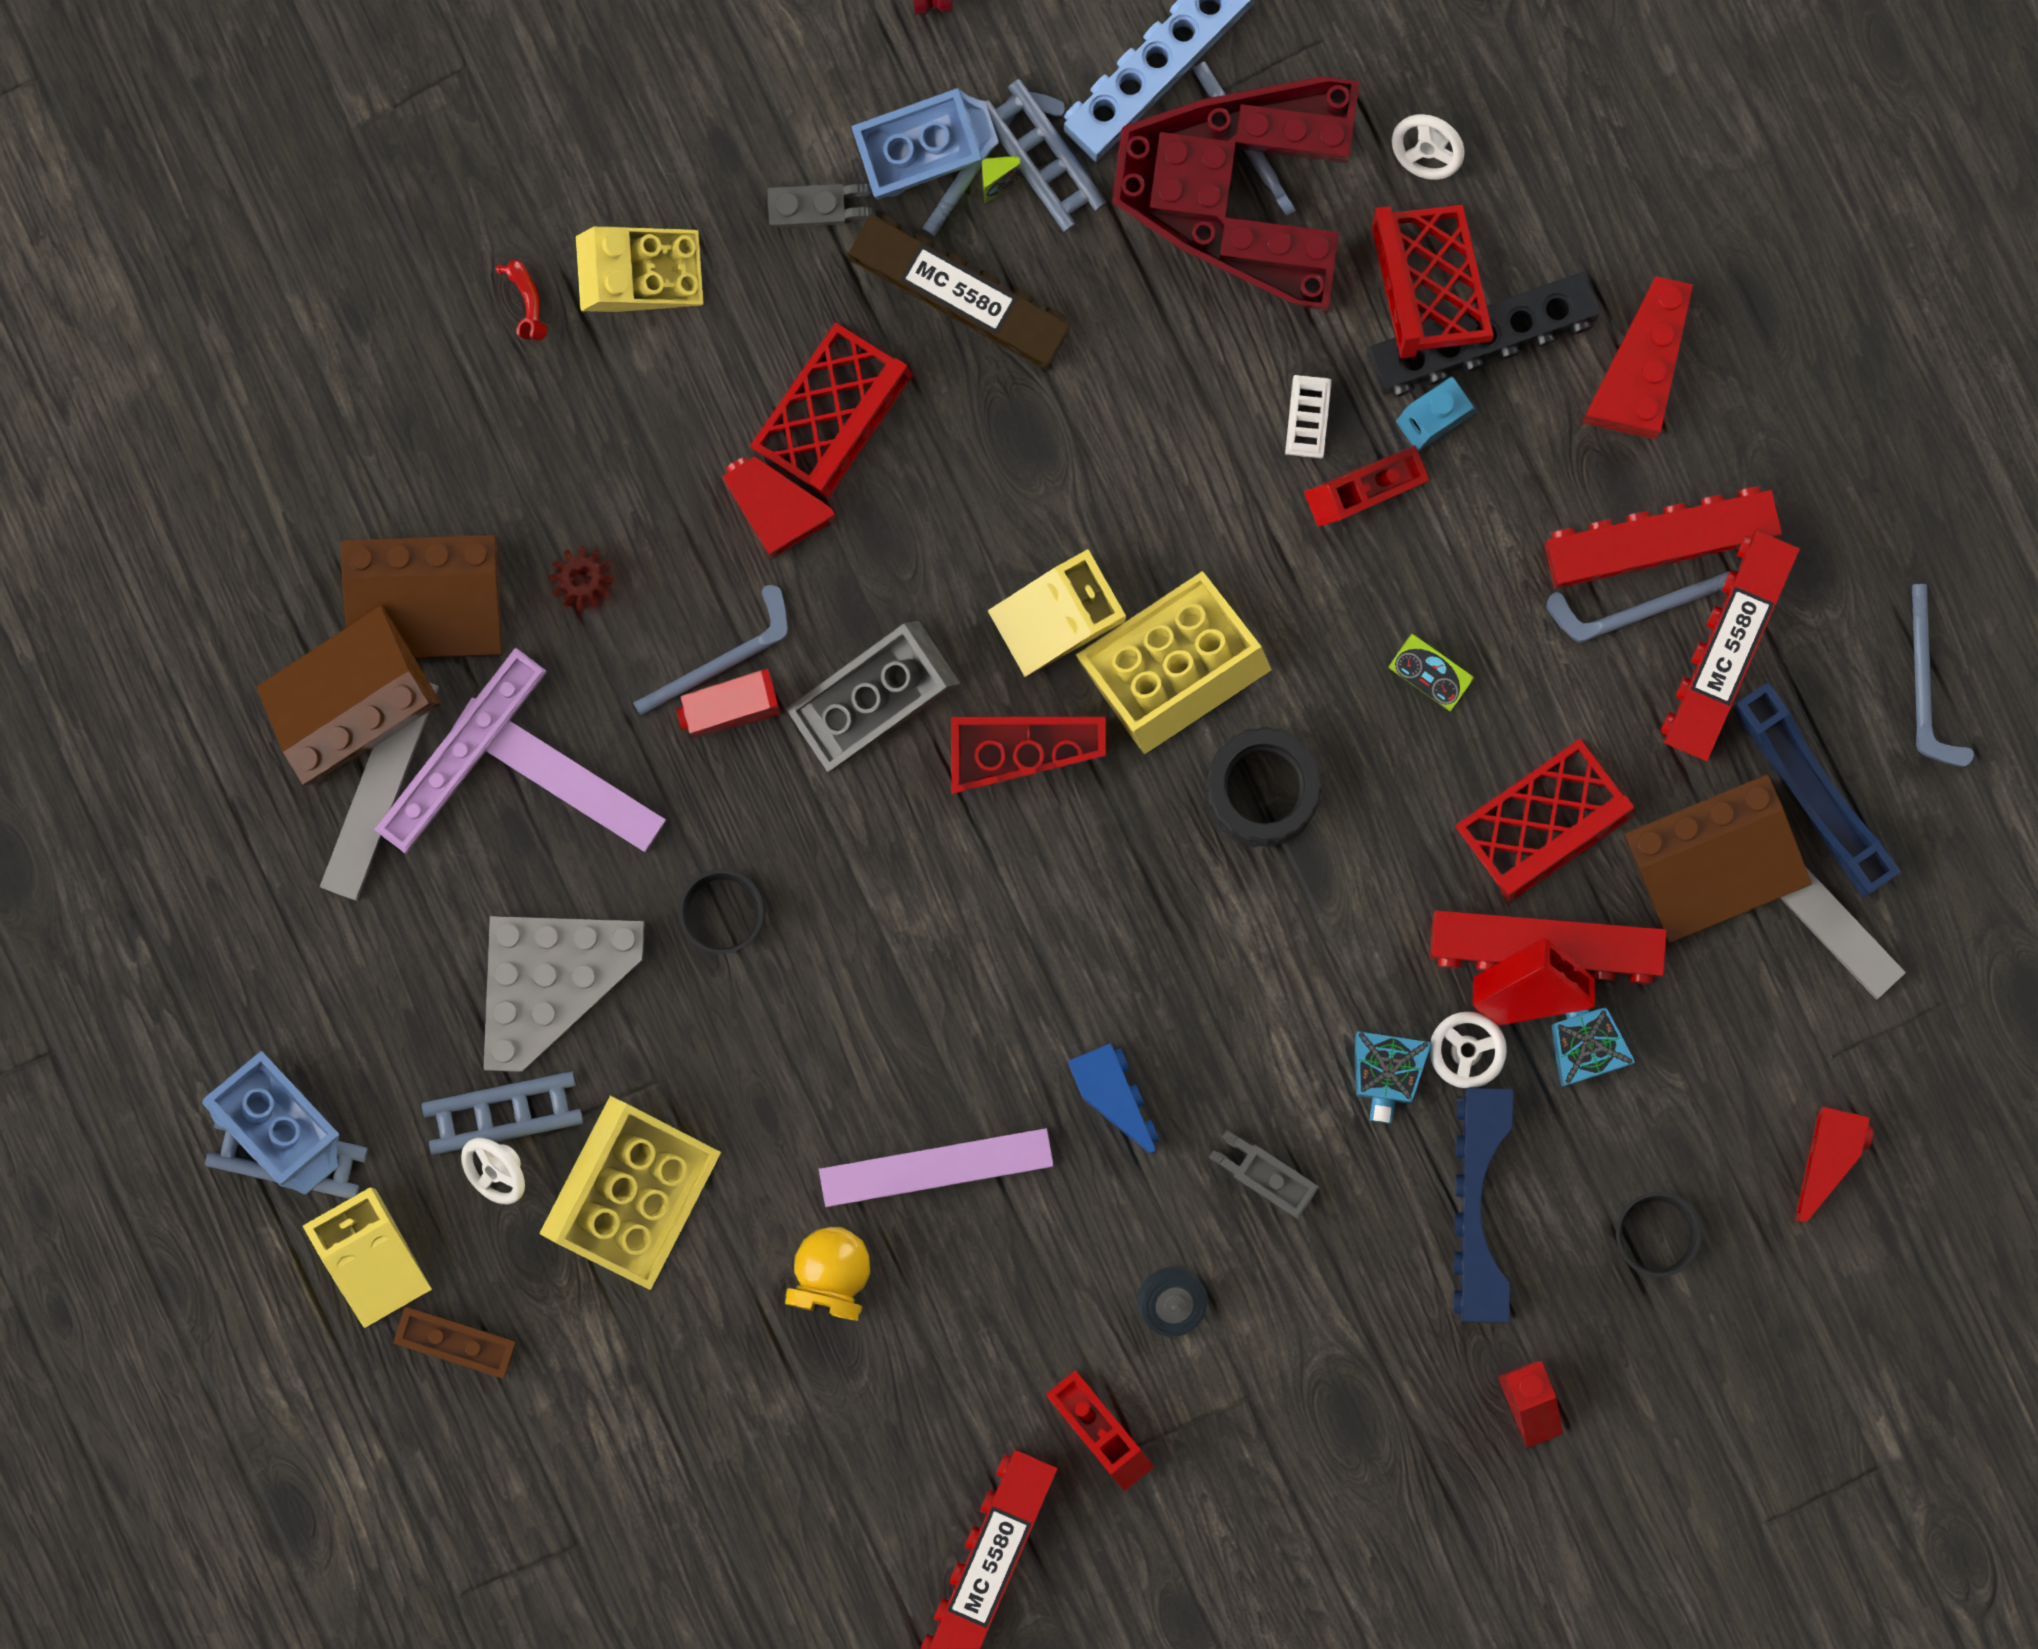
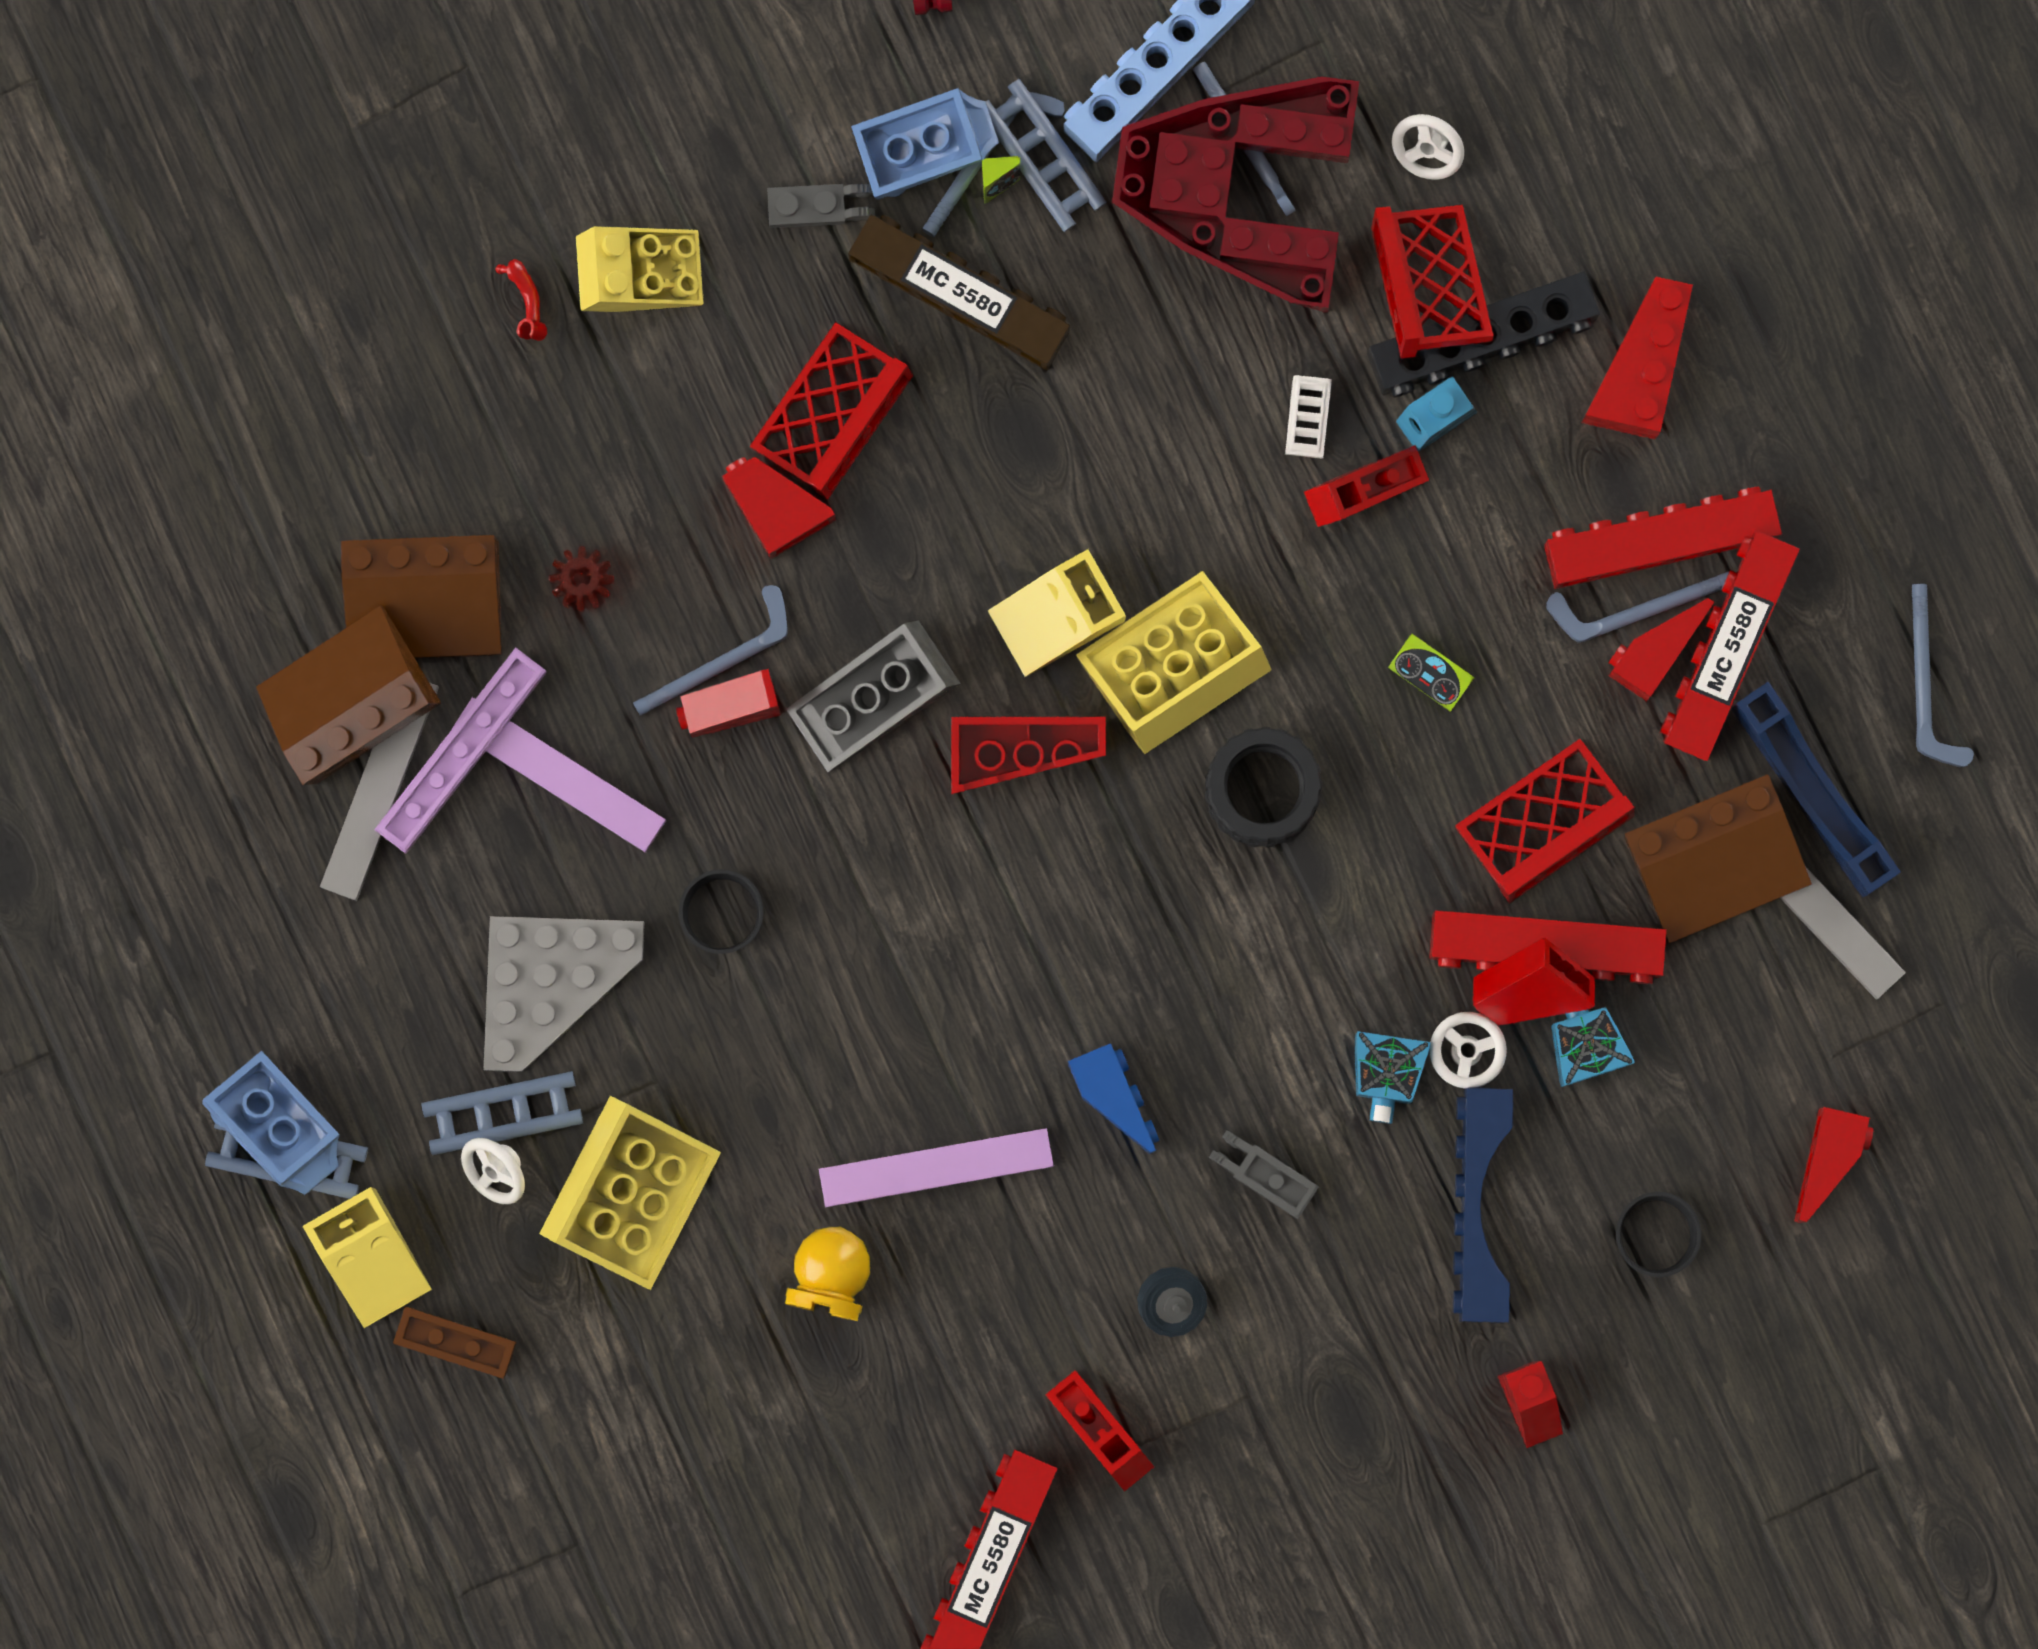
(1654, 652): none -> red slope

